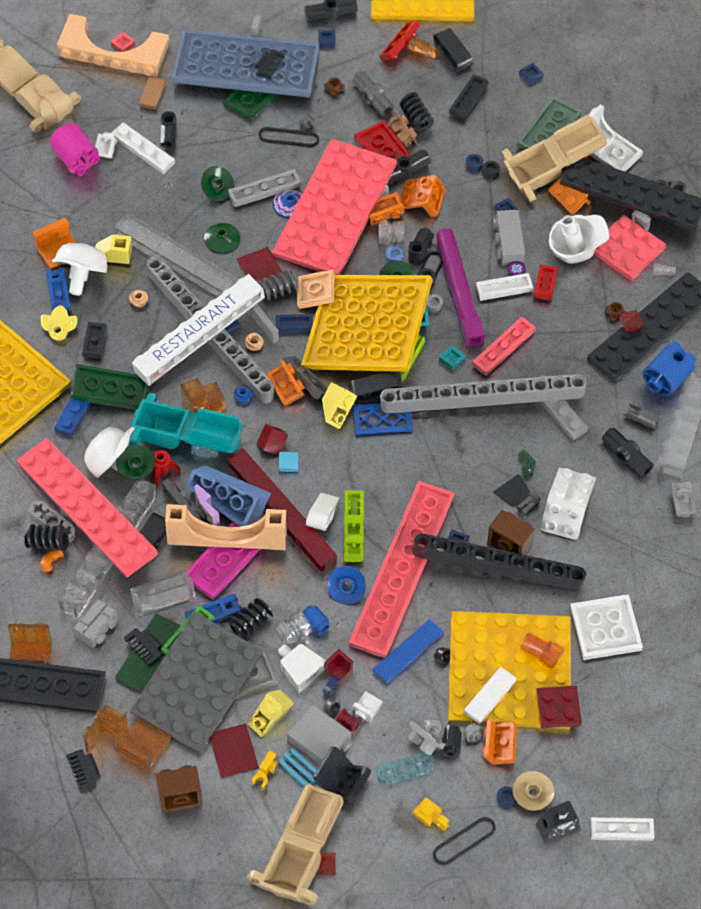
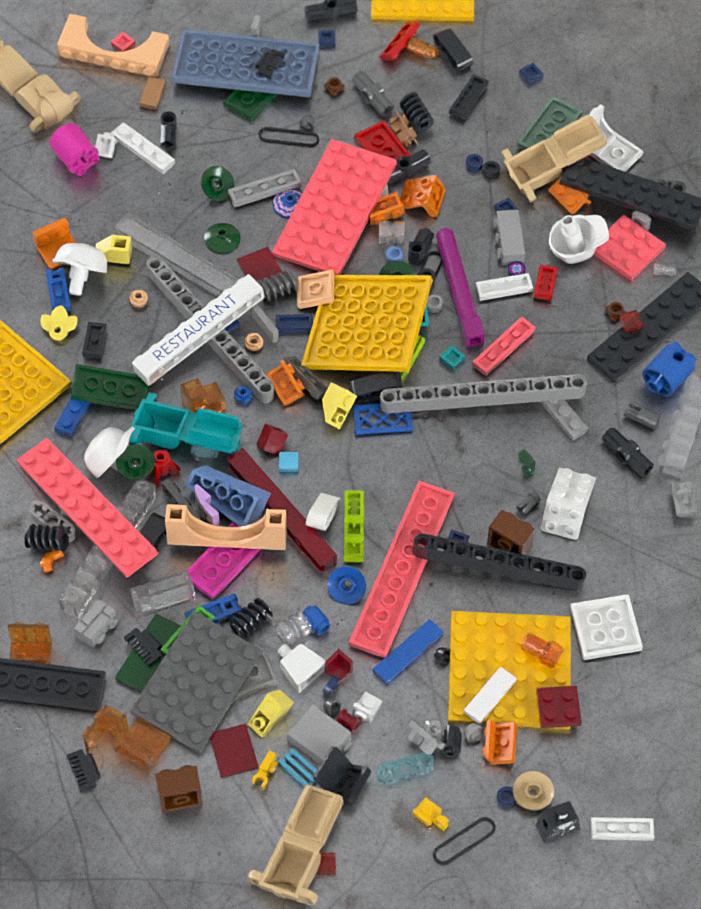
(513, 491): black sticker -> none

